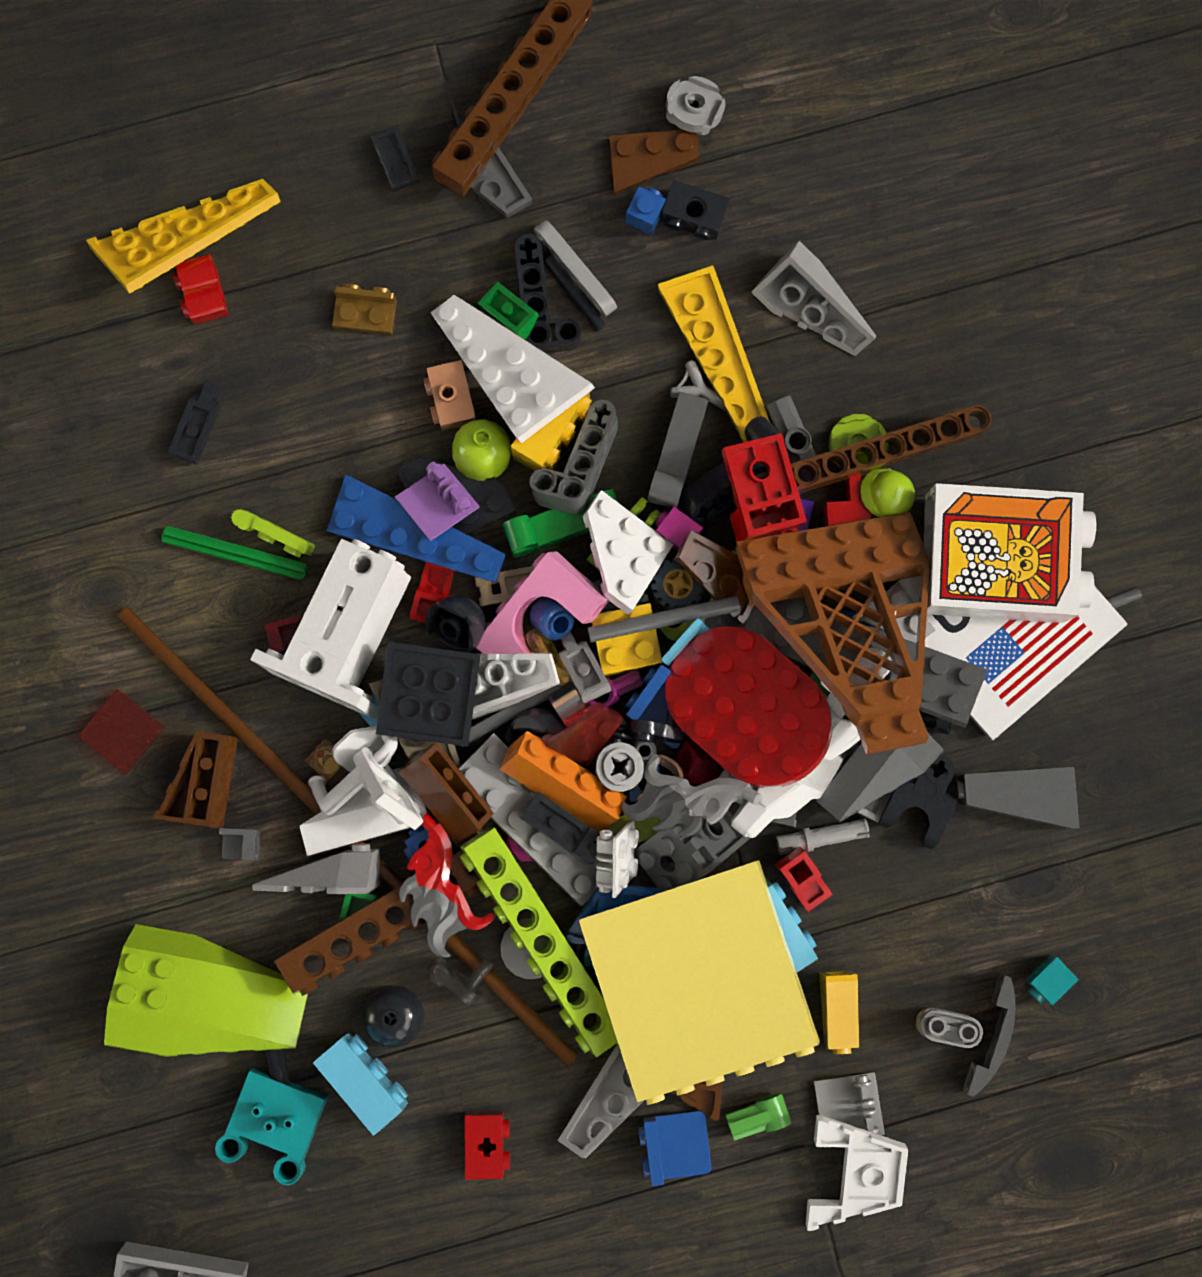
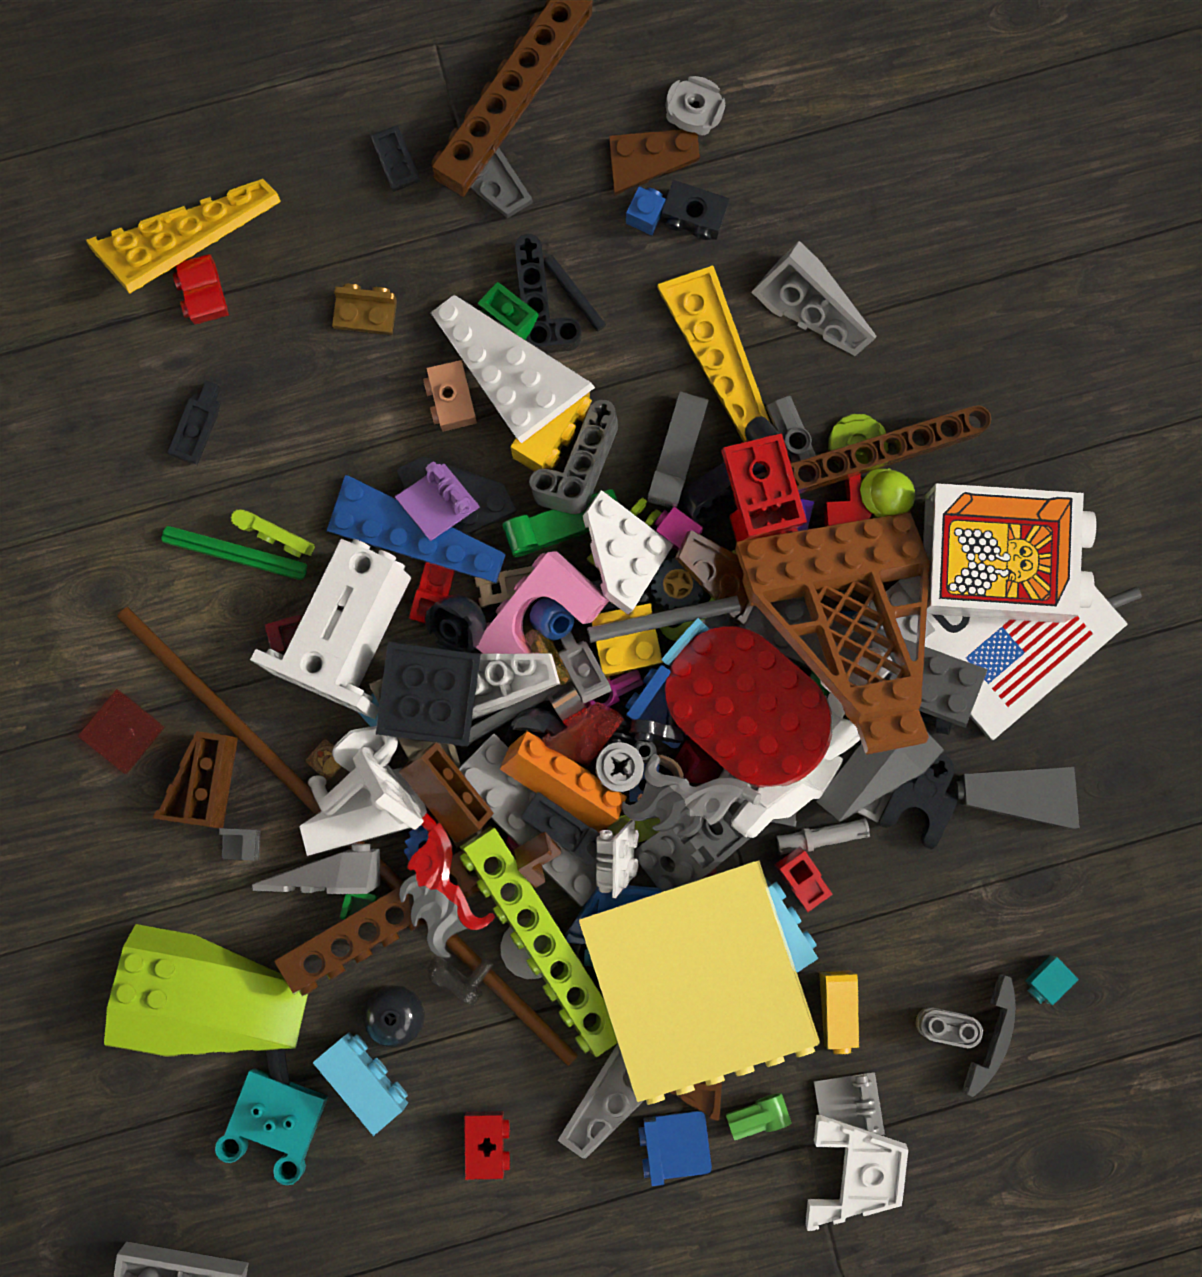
(481, 449): lime cylinder -> none
(535, 854): none -> reddish brown panel
(575, 268): light grey beam -> none
(699, 387): light grey piece -> none

